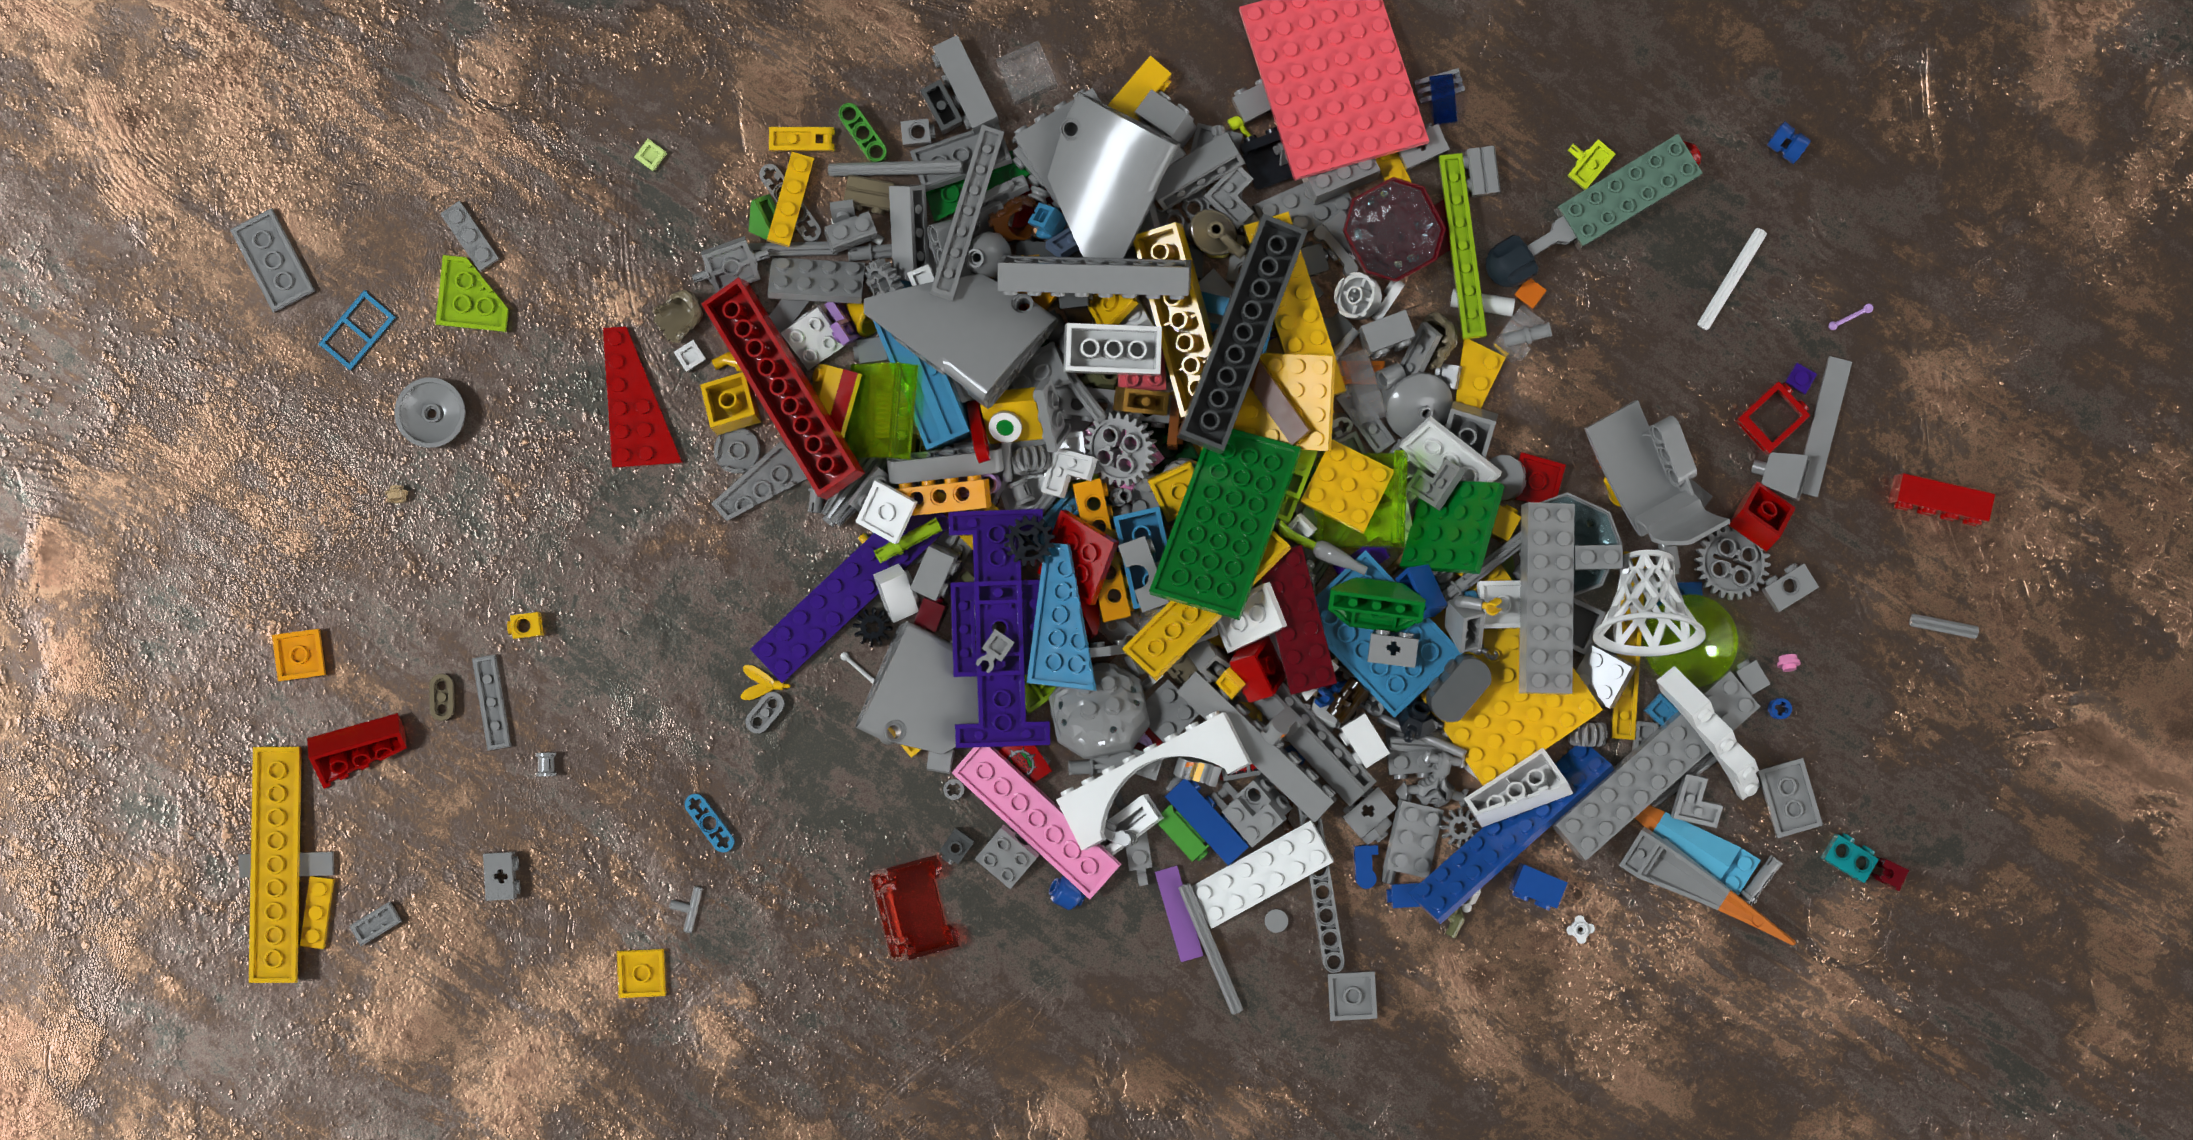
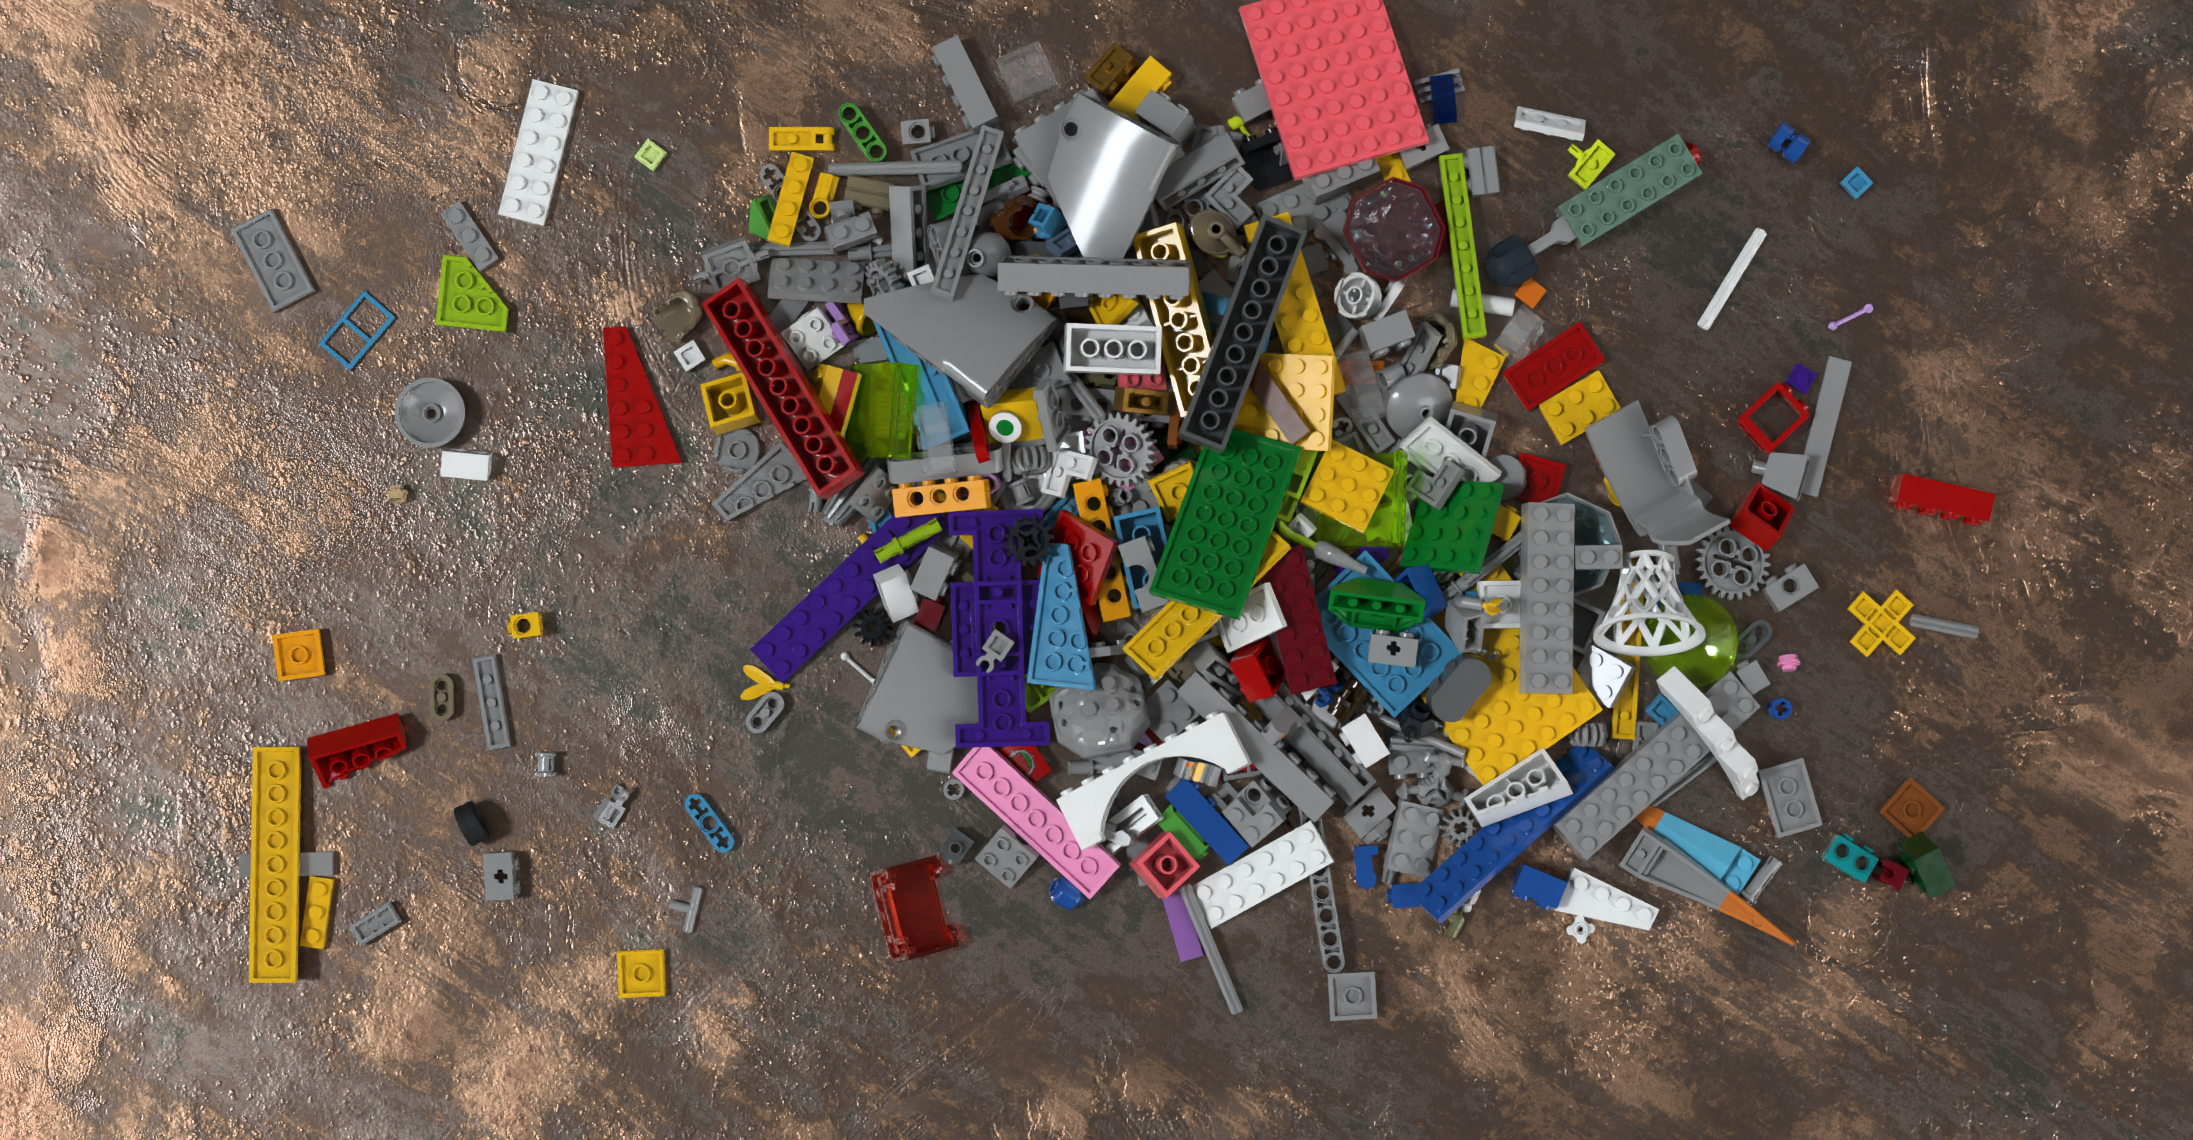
(466, 464): none -> white hinge
(471, 823): none -> black tyre
(538, 152): none -> white plate
(611, 809): none -> light grey plate
(824, 193): none -> yellow piece
(886, 511): white plate -> none
(935, 439): none -> clear brick
(941, 107): dark grey brick -> none
(1112, 71): none -> pearl gold bracket
(1164, 864): none -> coral brick
(1230, 683): yellow tile -> none
(1276, 920): light grey tile -> none
(1527, 334): light grey pin -> none
(1549, 123): none -> white plate
(1553, 366): none -> red plate
(1578, 407): none -> yellow plate
(1603, 902): none -> white wedge
(1690, 805): light grey plate -> none
(1752, 640): none -> dark grey plate
(1856, 182): none -> dark azure plate
(1881, 623): none -> yellow plate
(1911, 808): none -> dark orange plate
(1925, 865): none -> dark green brick

